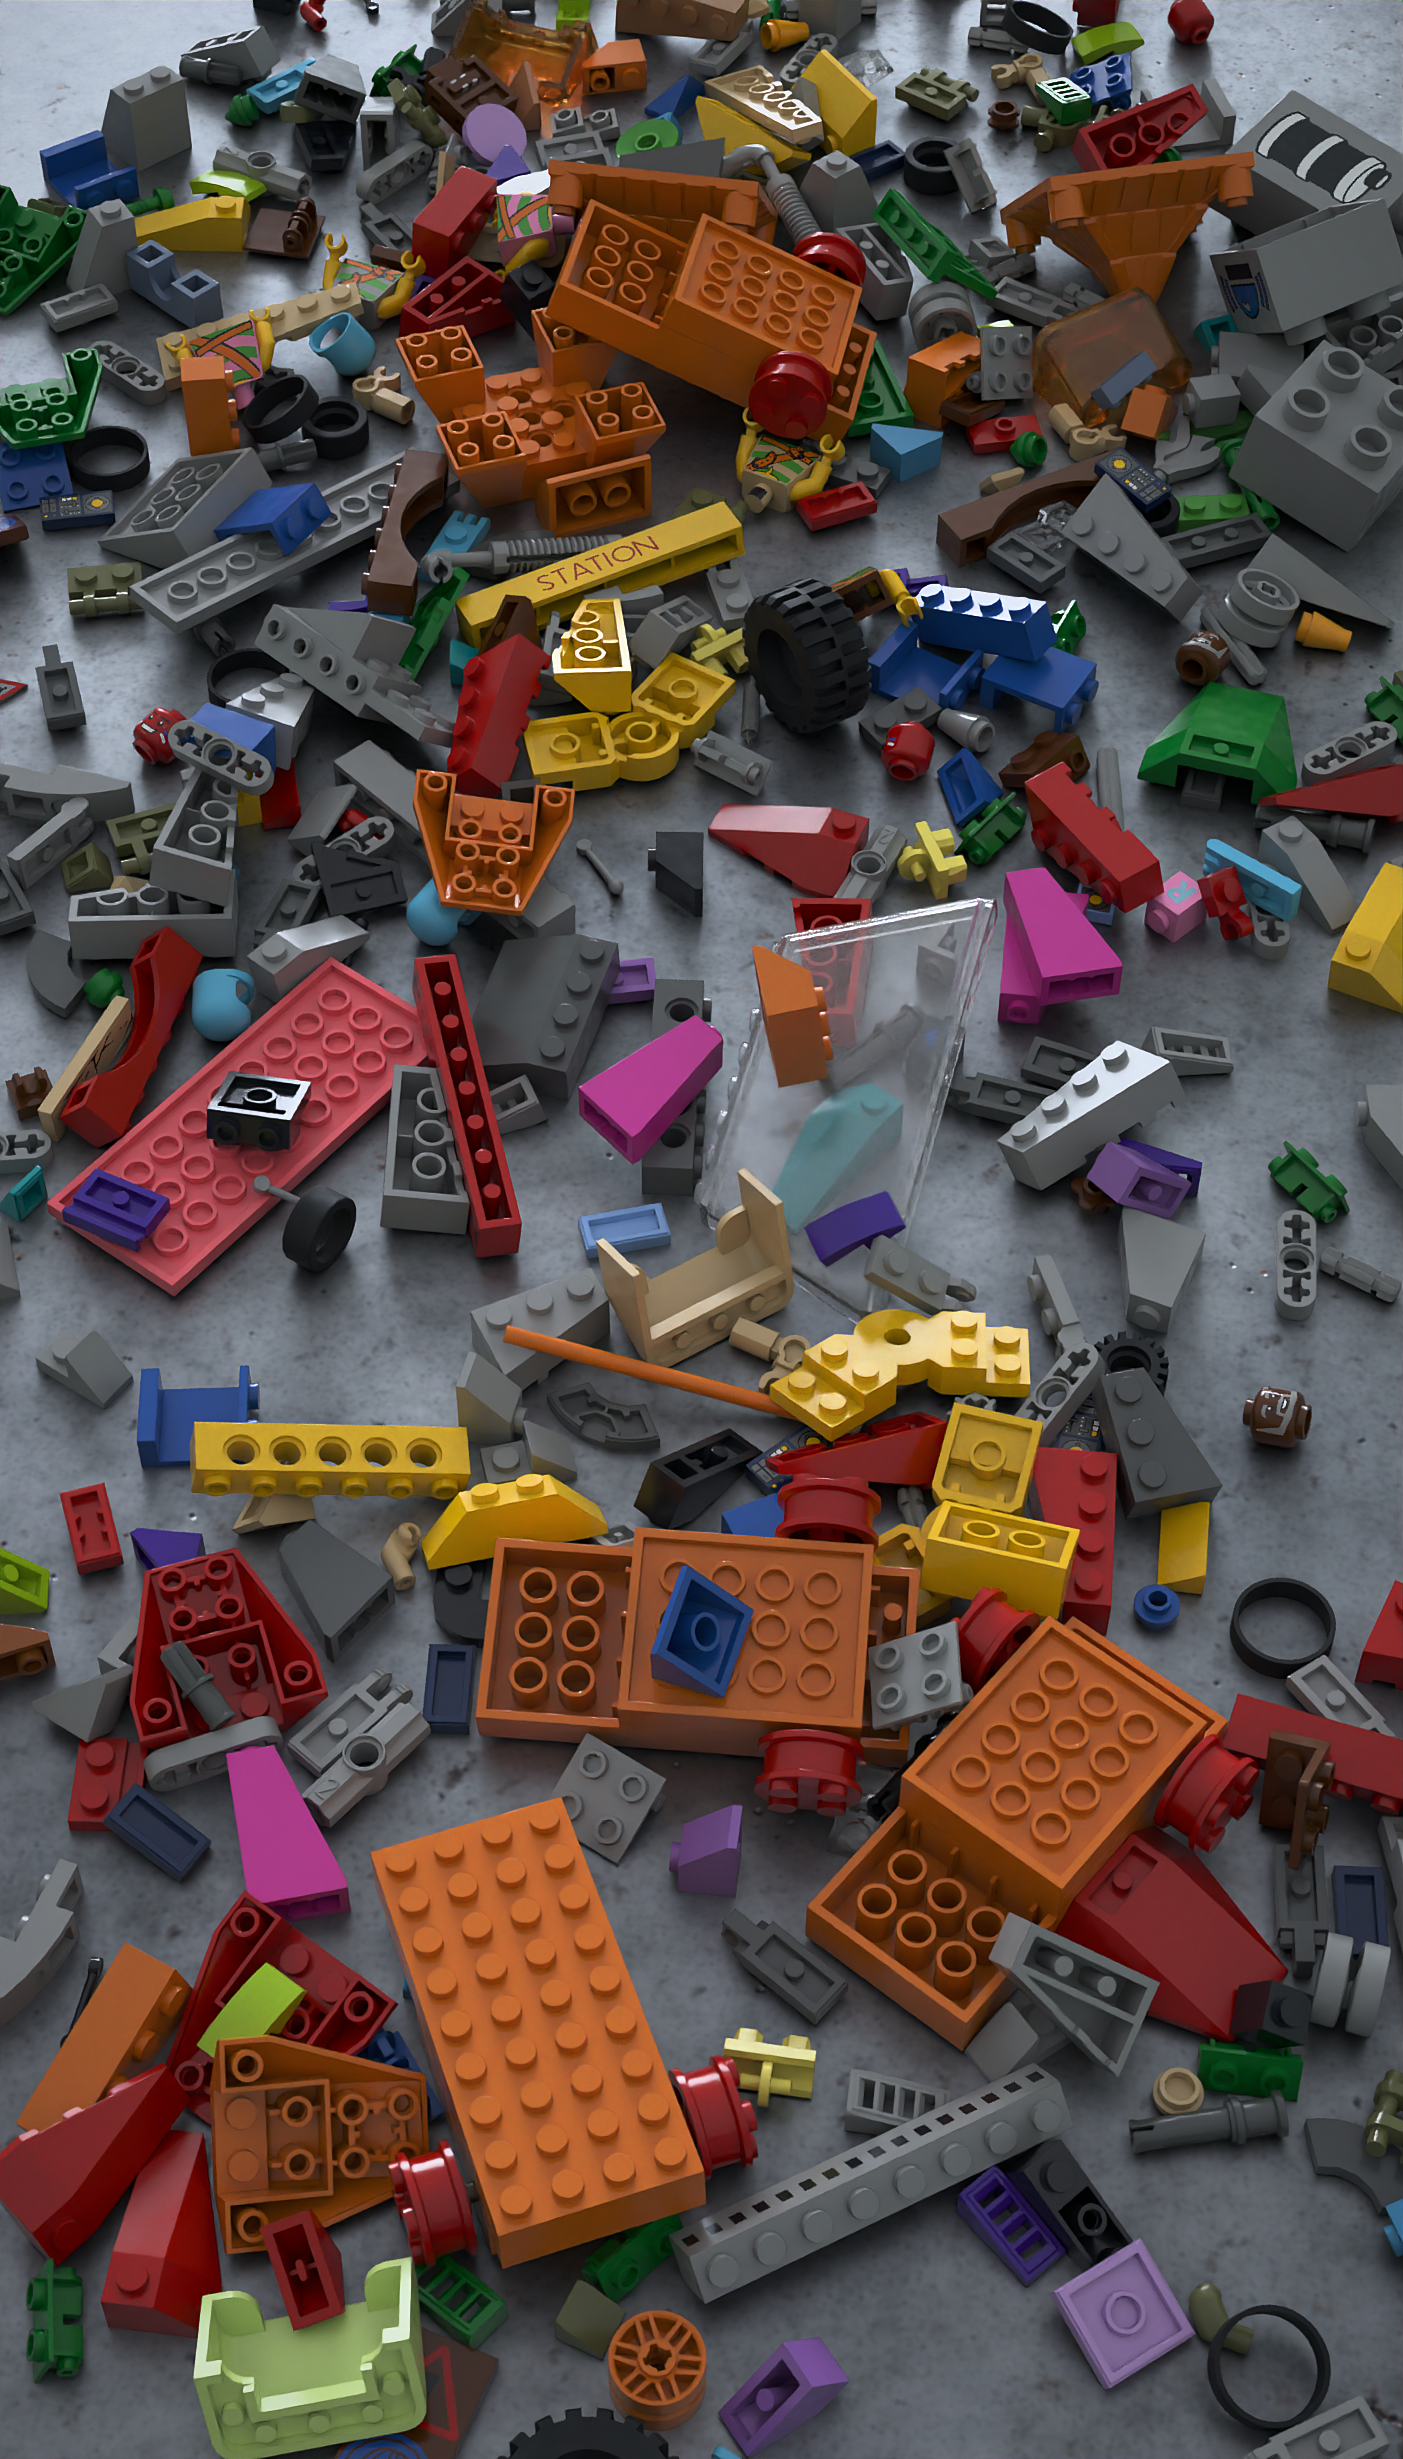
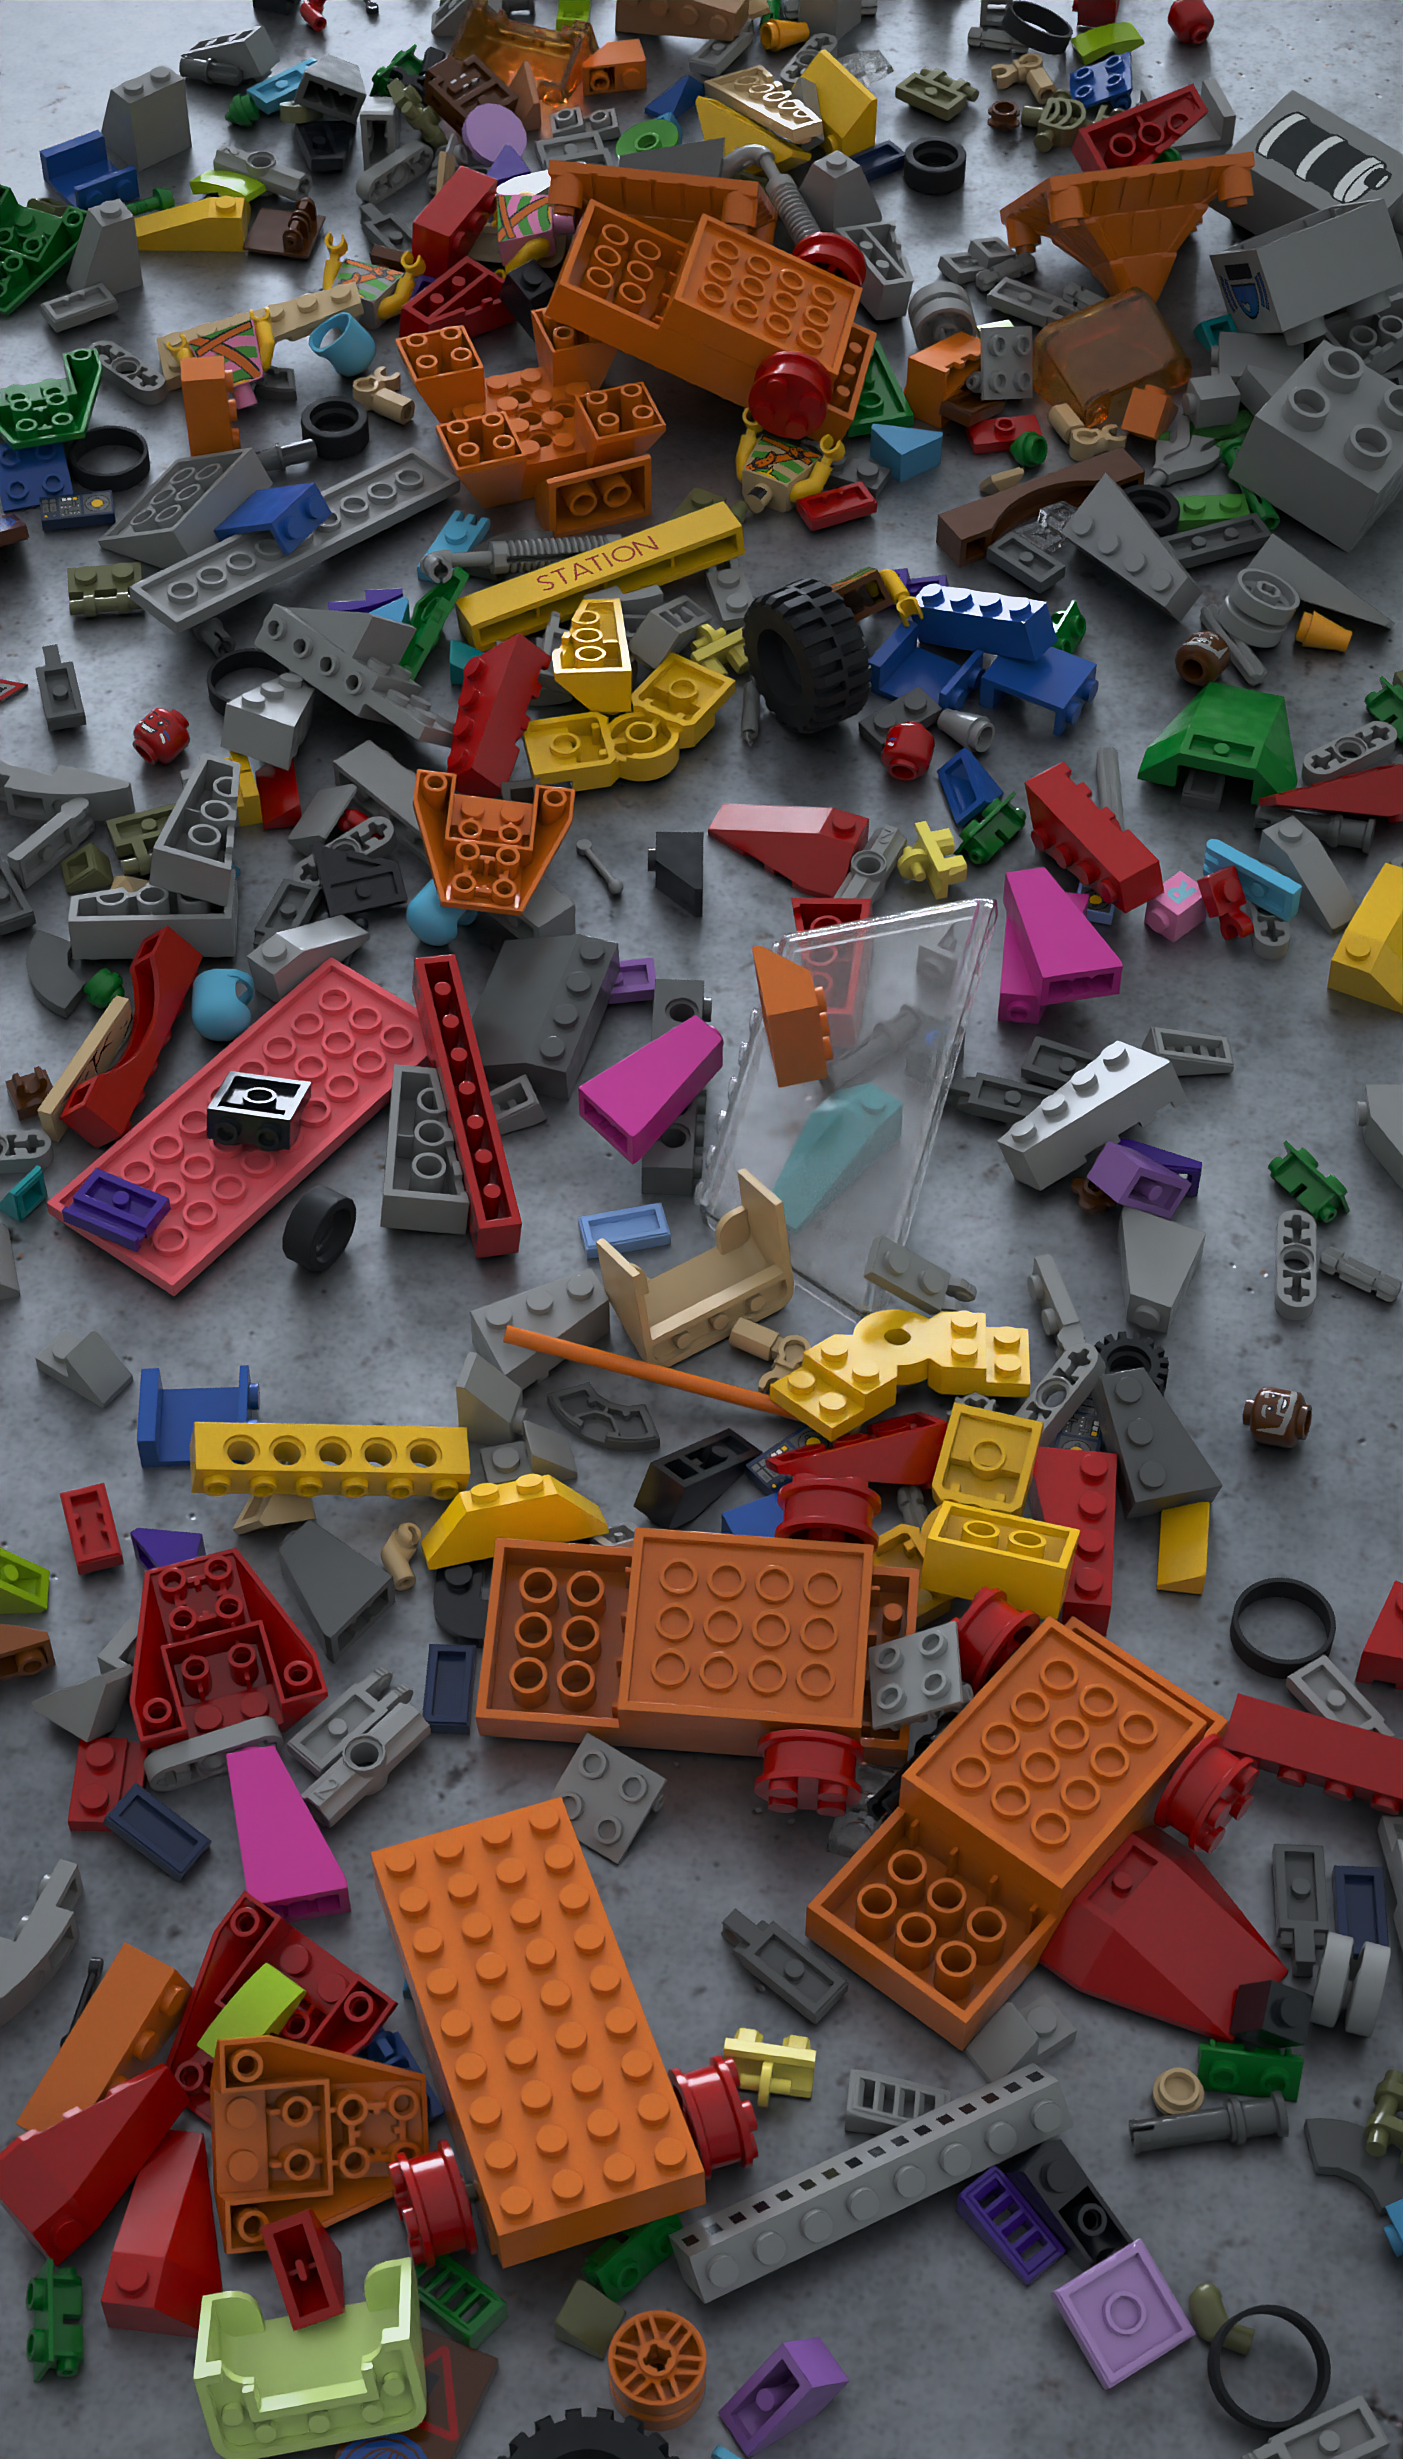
(188, 298): sand blue arch -> none
(197, 1685): dark grey axle -> none
(212, 742): light grey beam -> none
(239, 728): slope -> none
(262, 1185): light grey hinge -> none
(289, 421): black tyre -> none
(417, 490): reddish brown arch -> none
(513, 617): reddish brown slope -> none
(699, 1635): blue slope -> none
(709, 1853): medium lavender slope -> none
(731, 762): light grey hinge -> none
(853, 1226): dark purple slope -> none
(927, 245): green fence -> none
(970, 175): light grey hinge -> none
(1046, 752): reddish brown bracket -> none
(1065, 100): green slope -> none
(1077, 1989): light grey wedge -> none
(1123, 380): sand blue piece -> none
(1136, 480): tile -> none
(1154, 1616): blue plate -> none
(1294, 1790): reddish brown bracket -> none

